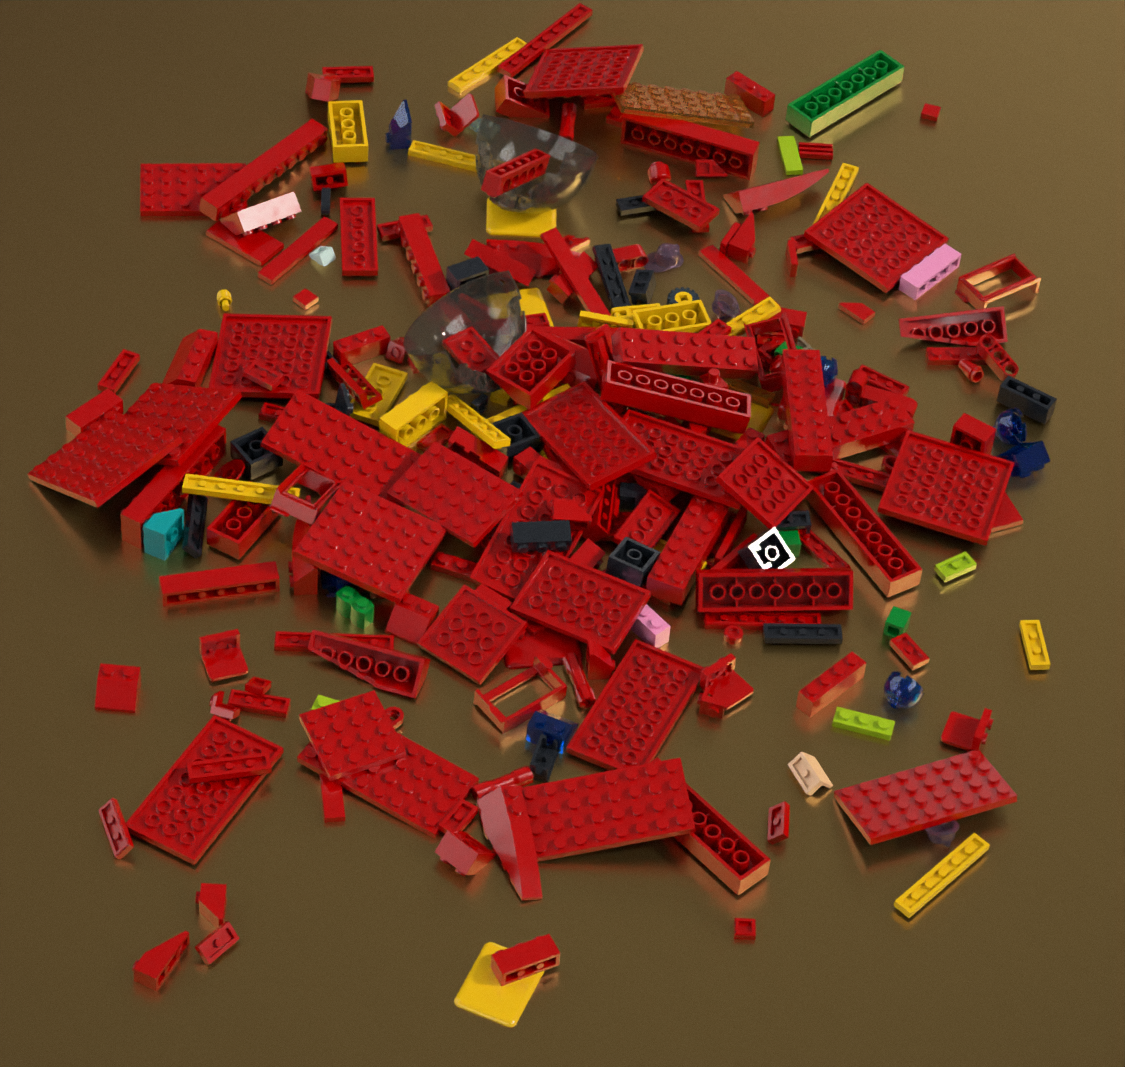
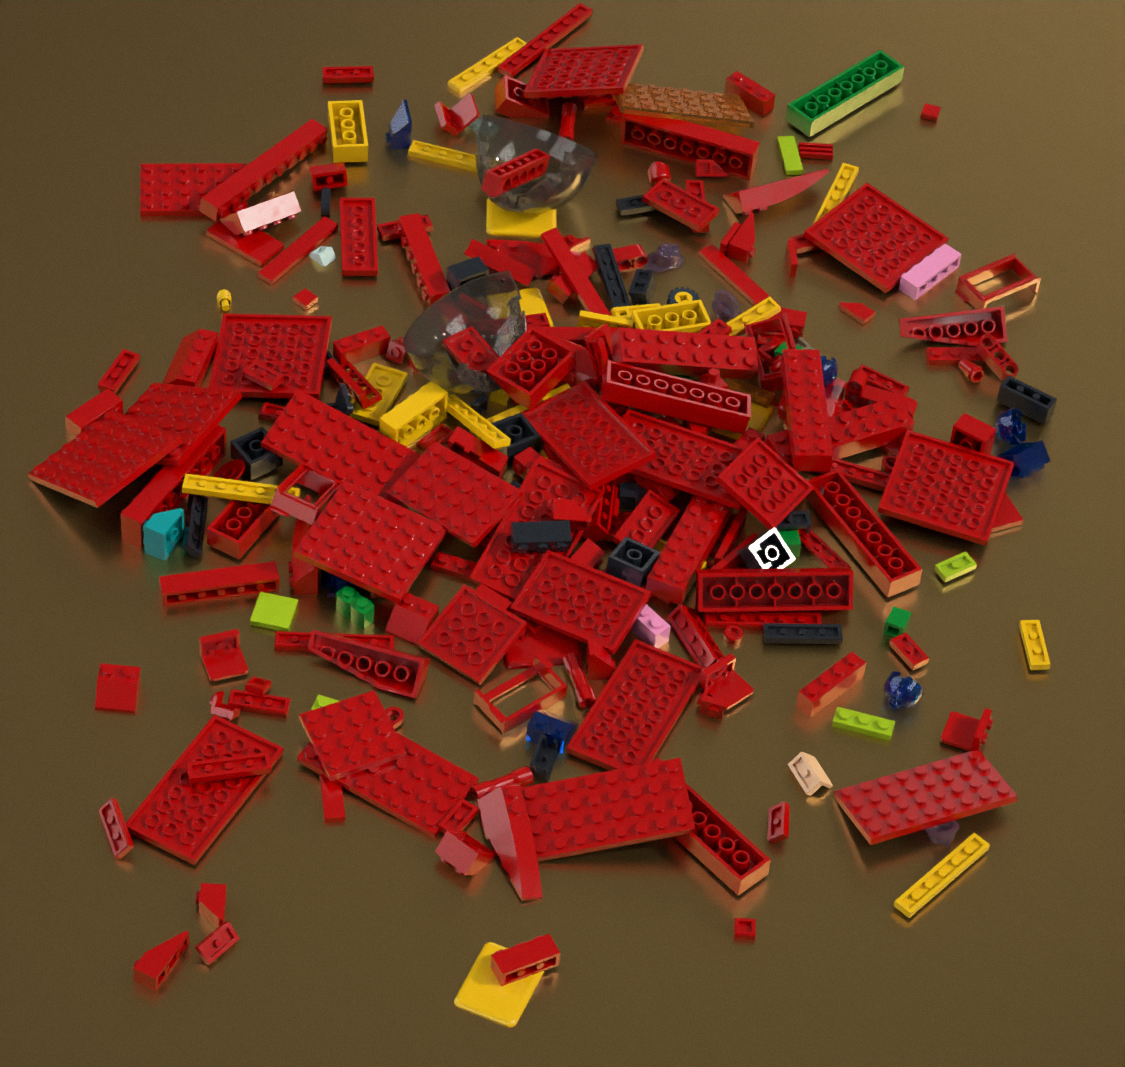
(274, 612): none -> lime tile
(323, 87): red wedge -> none
(695, 636): none -> red fence

